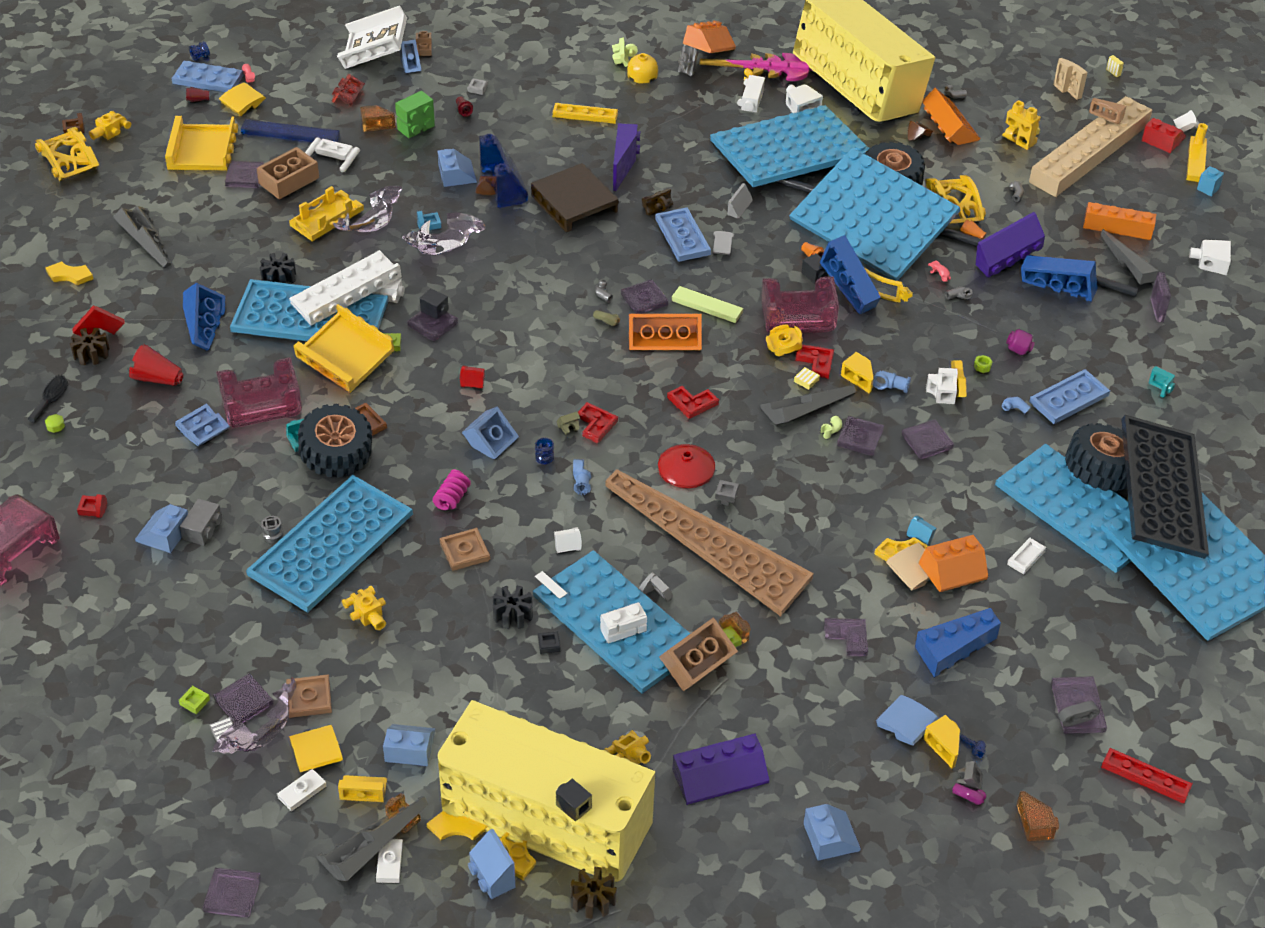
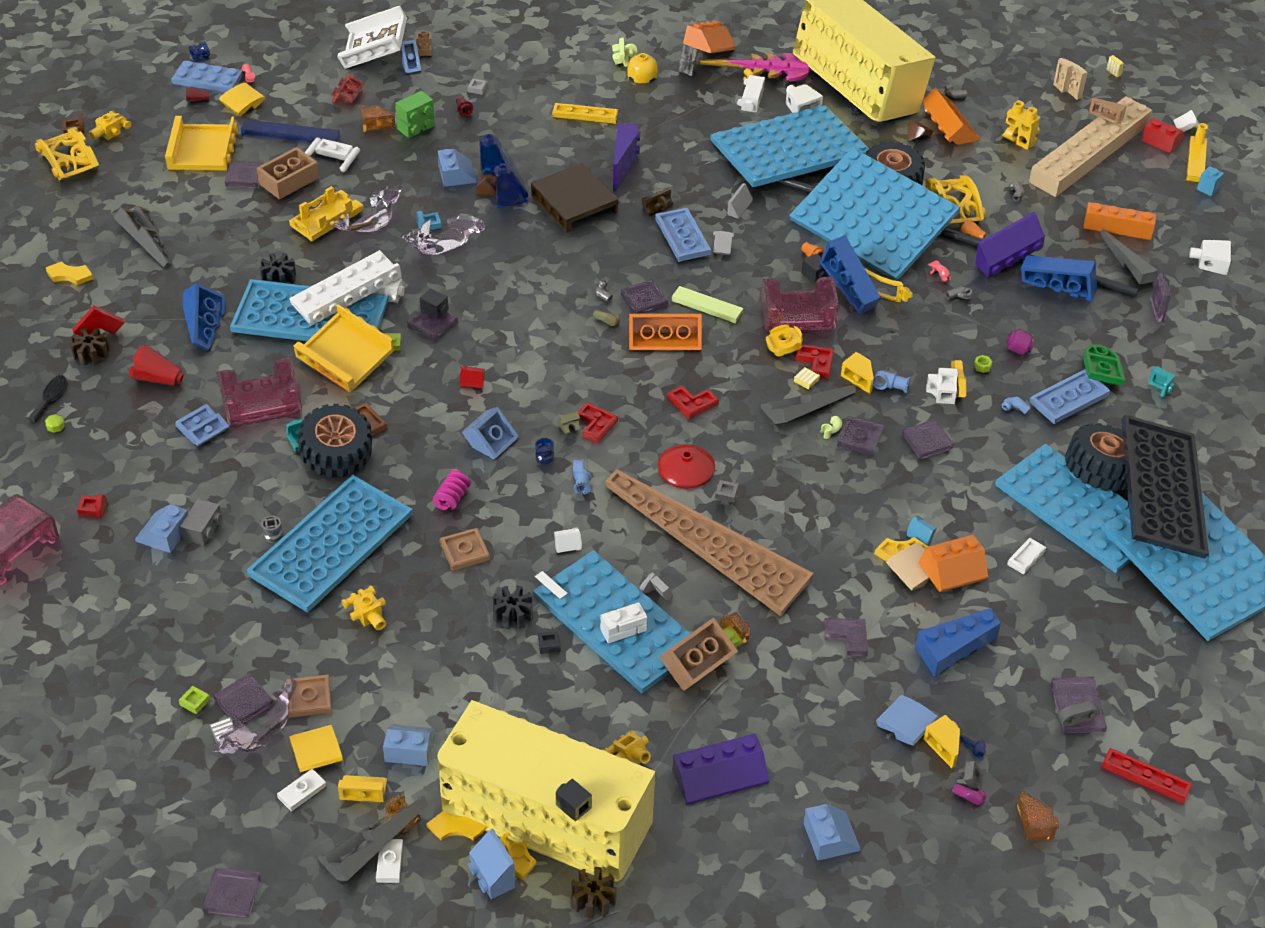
(1103, 364): none -> green tile

